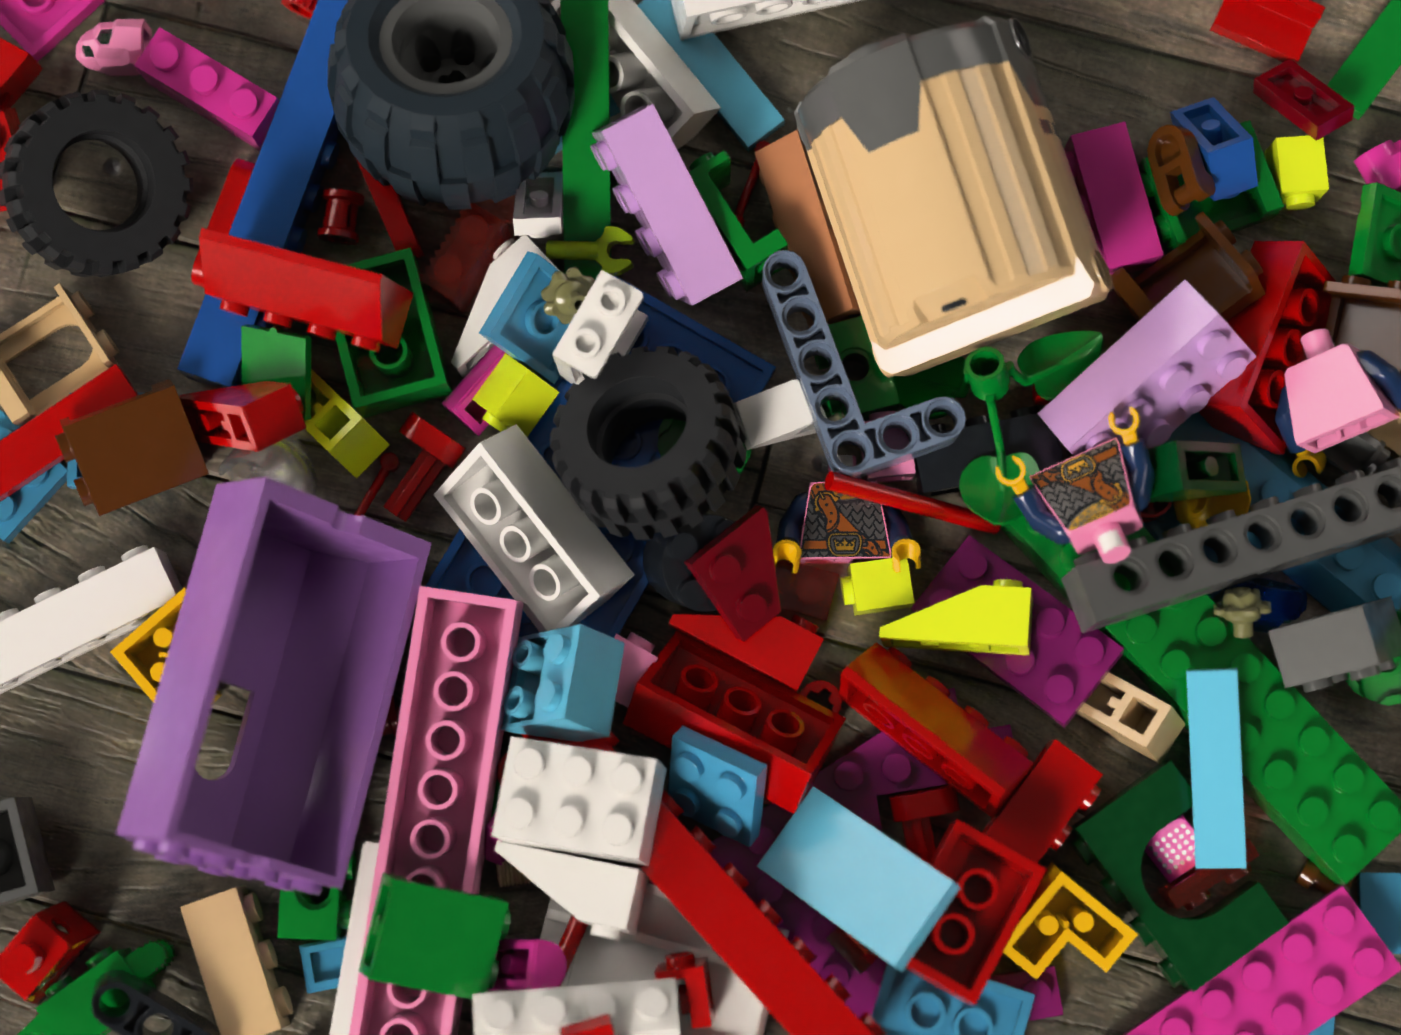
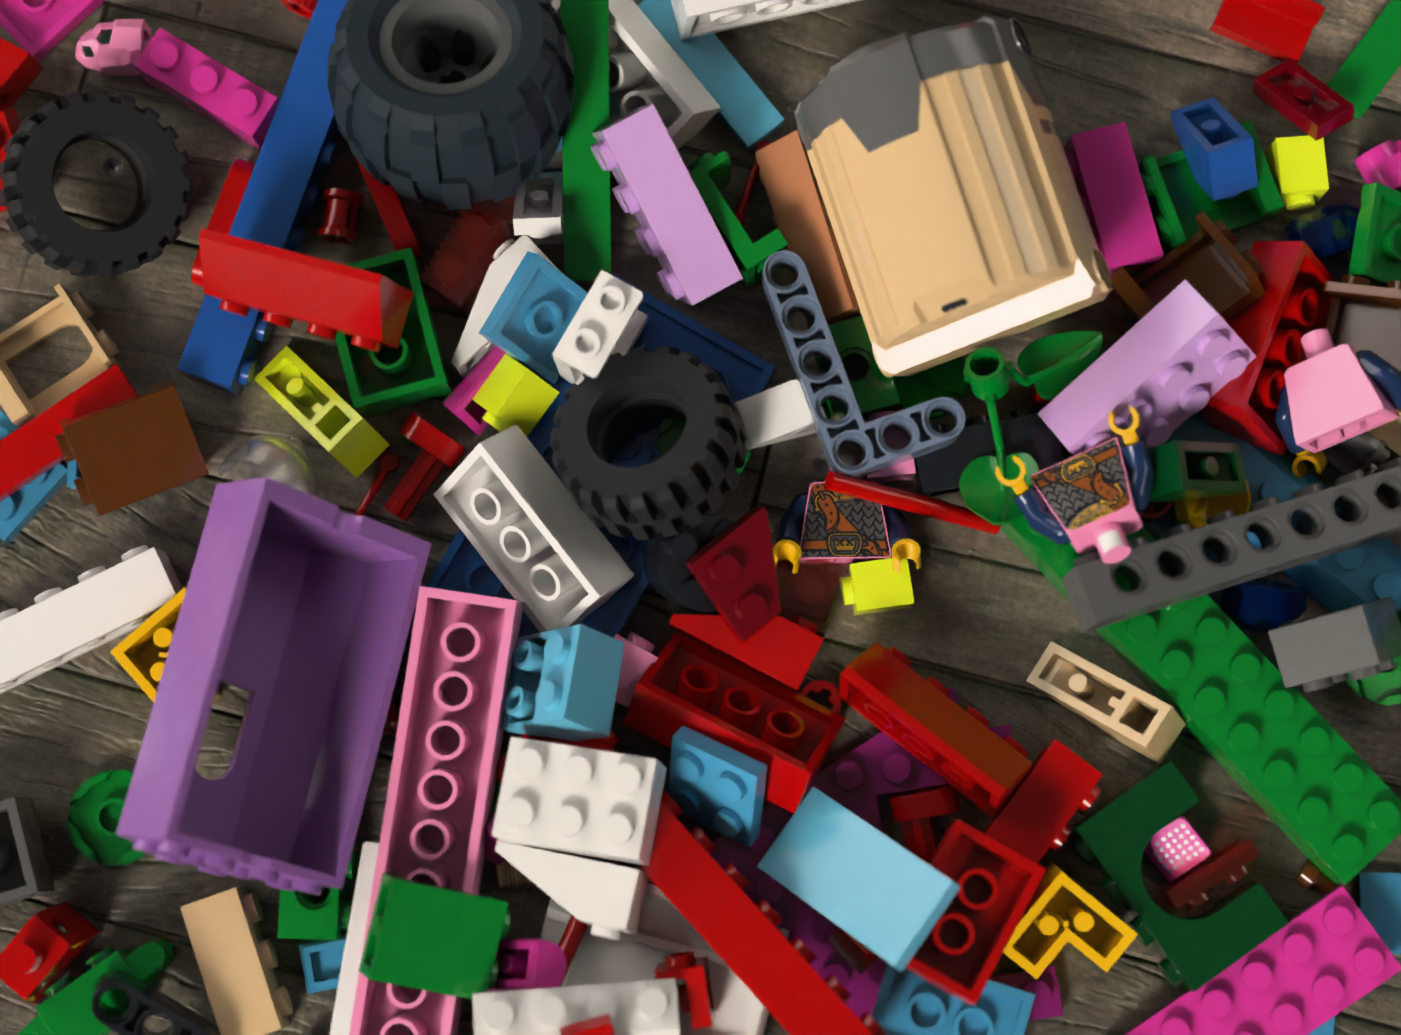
(96, 817): none -> green tile
(245, 415): red slope -> none
(277, 357): green piece -> none
(566, 294): olive plant -> none
(595, 250): lime bar -> none
(978, 621): neon yellow slope -> none
(1062, 661): magenta plate -> none
(1172, 153): reddish brown plate -> none
(1216, 768): medium azure tile -> none
(1242, 608): olive plant -> none
(1326, 230): none -> clear blue rock

